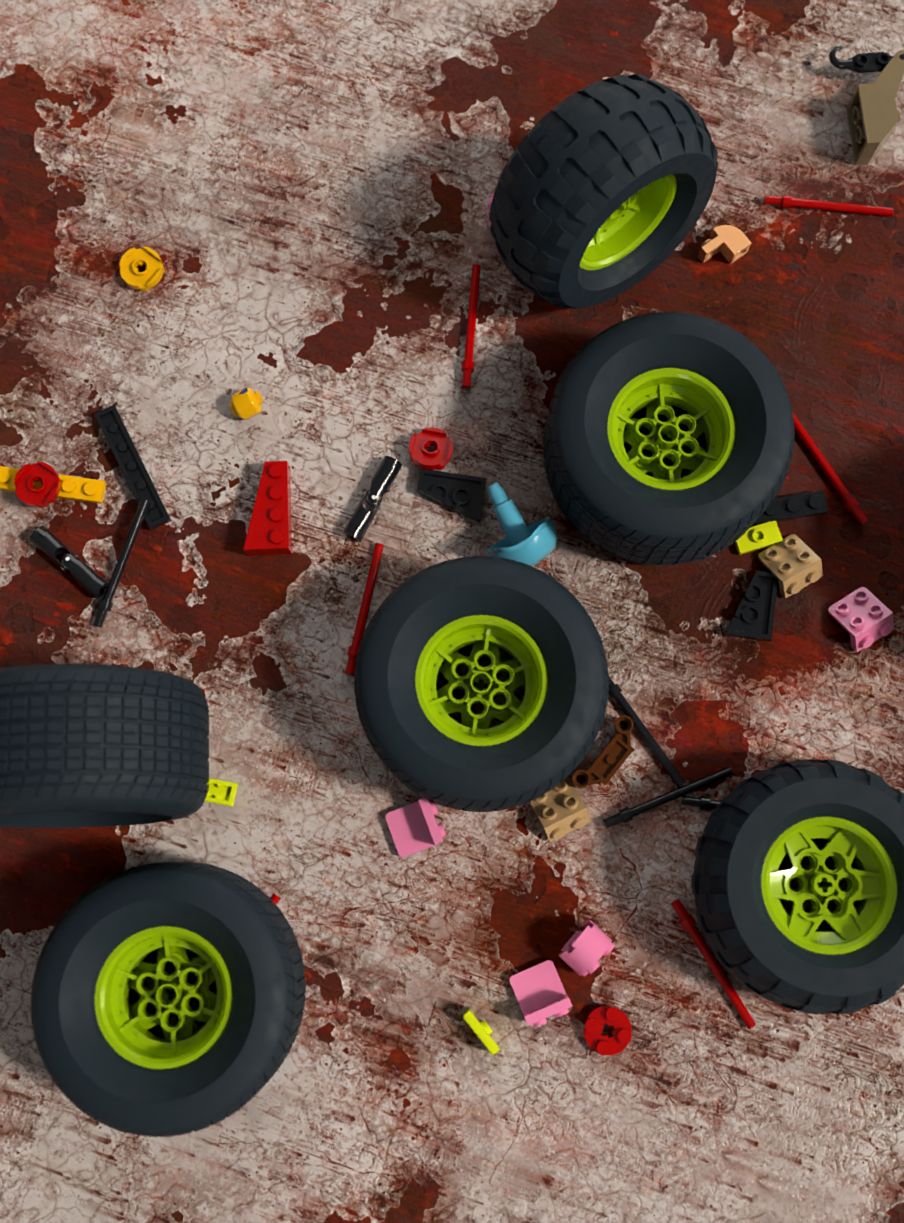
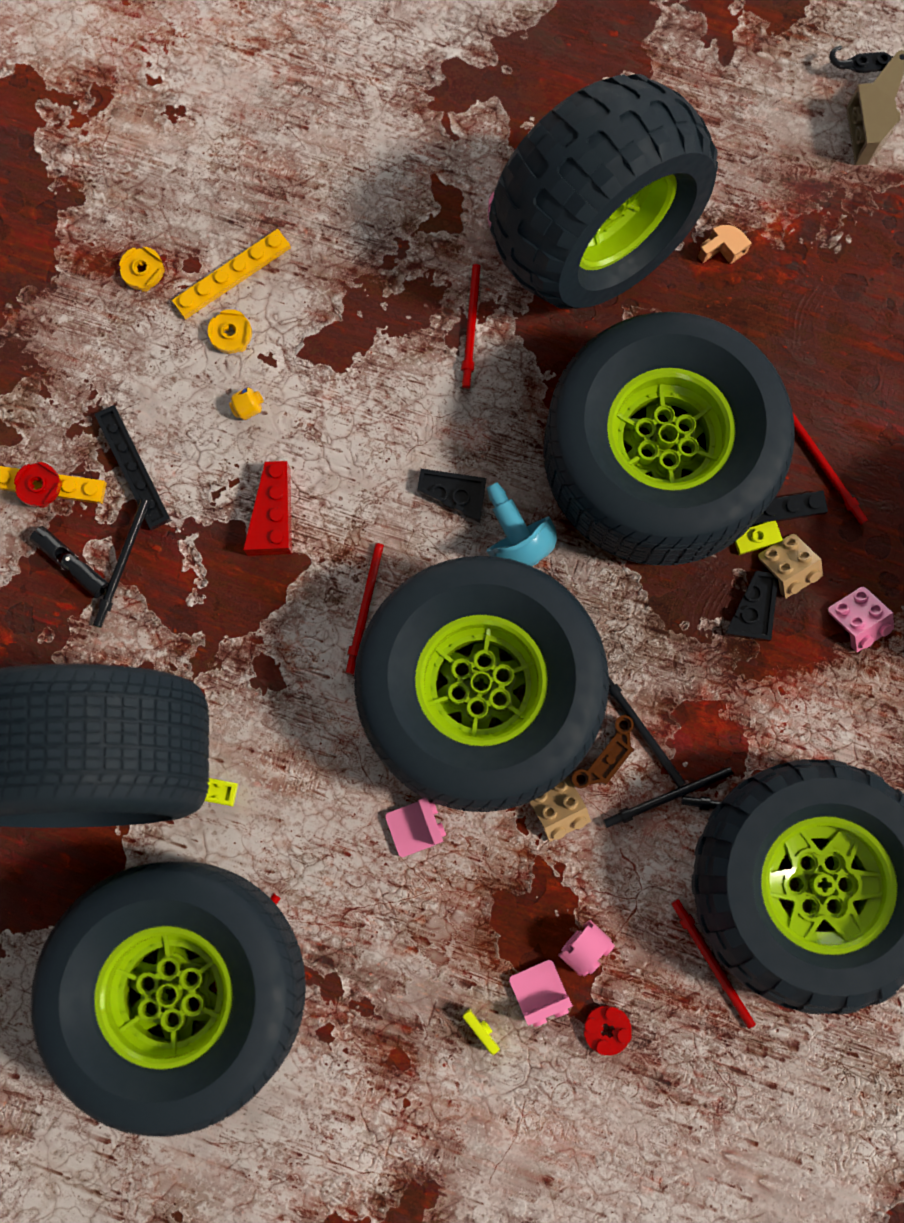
(221, 323): none -> yellow plate
(231, 274): none -> yellow plate
(380, 485): black piece -> none
(430, 460): red plate -> none
(787, 201): red bar -> none

